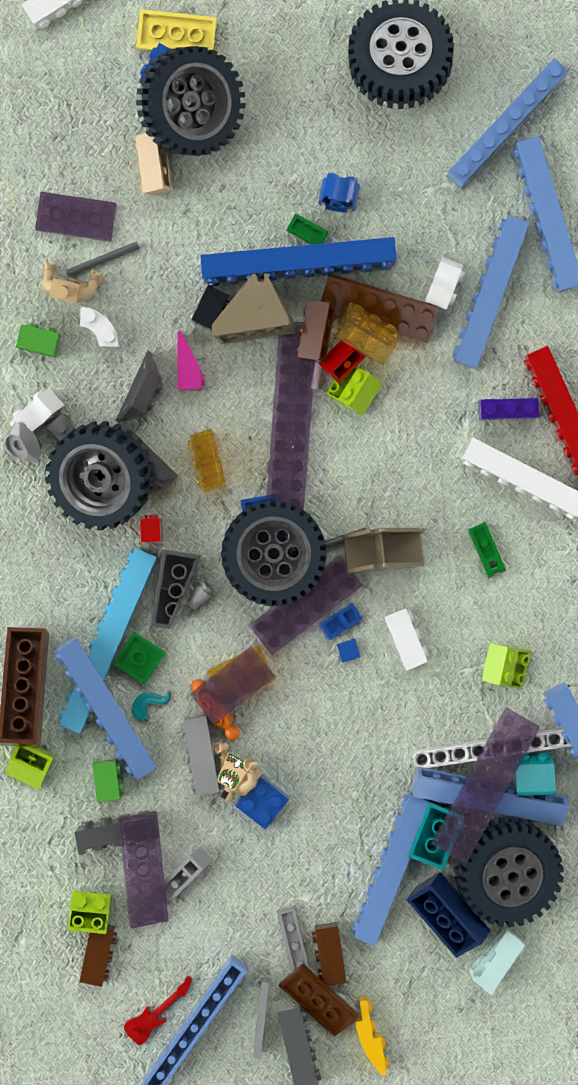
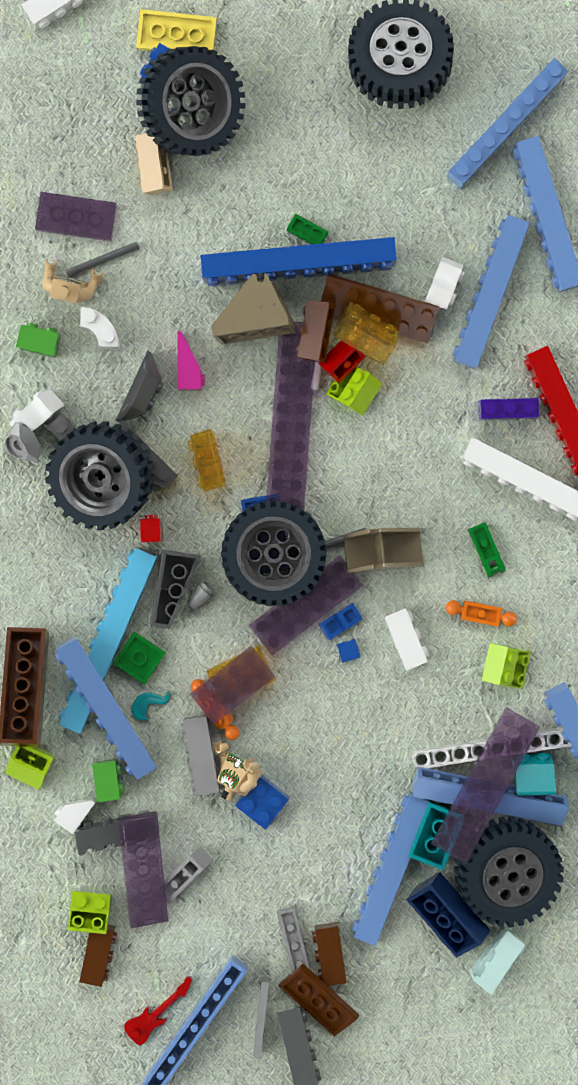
(73, 813): none -> white slope
(210, 307): black brick -> none
(339, 193): blue brick -> none
(371, 1042): yellow slope -> none
(481, 613): none -> orange plate

